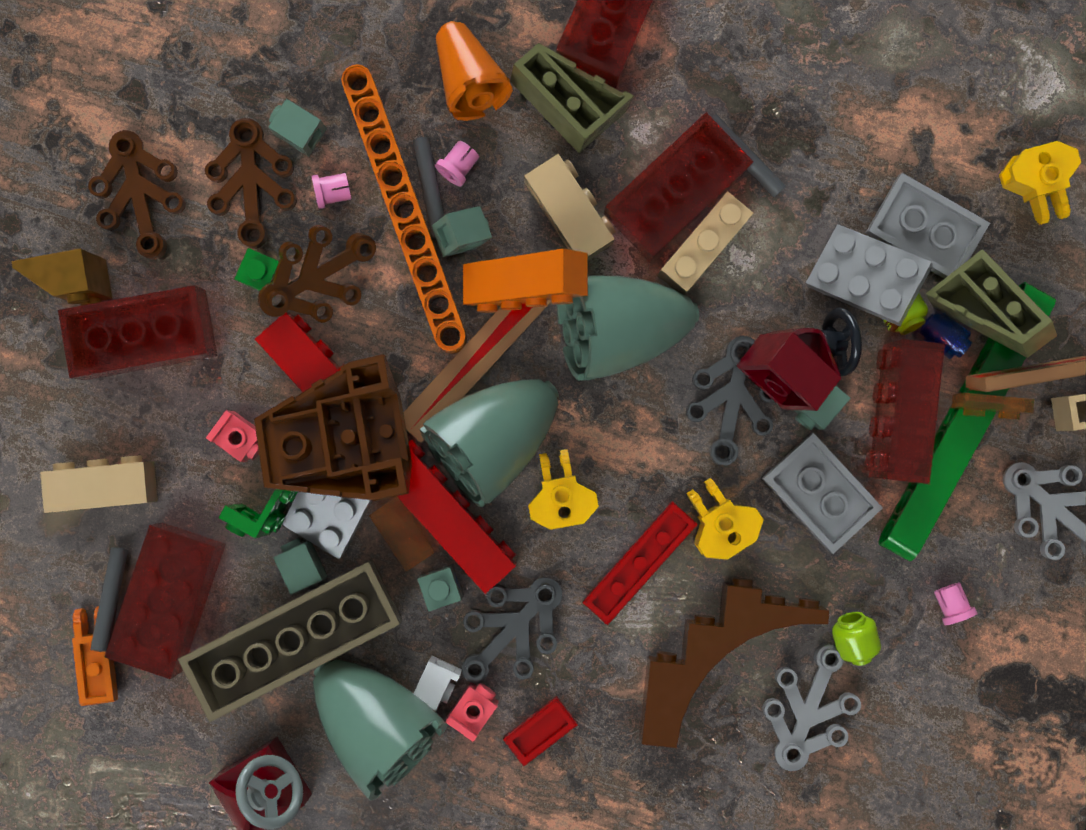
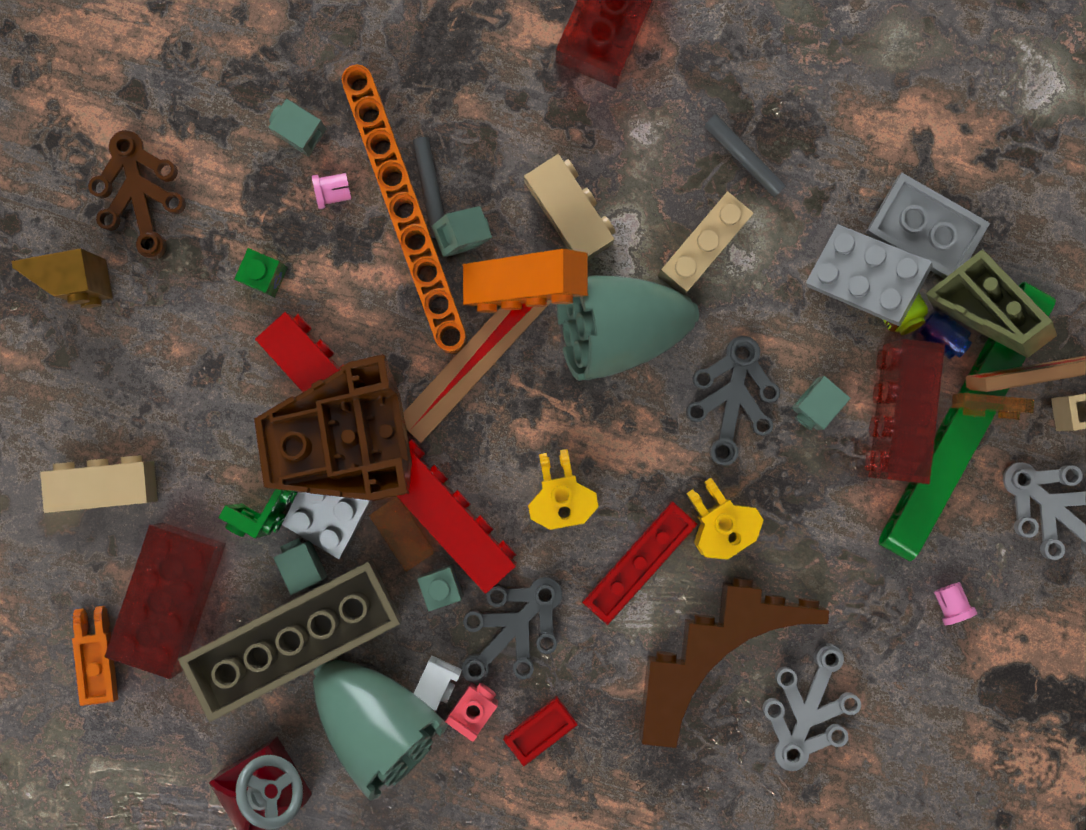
(109, 599): dark grey piece -> none
(137, 333): clear red brick -> none
(224, 430): coral brick -> none
(248, 177): reddish brown plant -> none
(313, 276): reddish brown plant -> none
(457, 163): bright pink bush -> none
(469, 73): orange cone -> none
(491, 435): sand green cylinder -> none
(568, 97): olive wedge -> none
(677, 187): clear red brick -> none
(800, 364): dark red piece -> none
(822, 493): light grey plate -> none
(856, 638): lime head -> none
(1042, 173): yellow hinge -> none

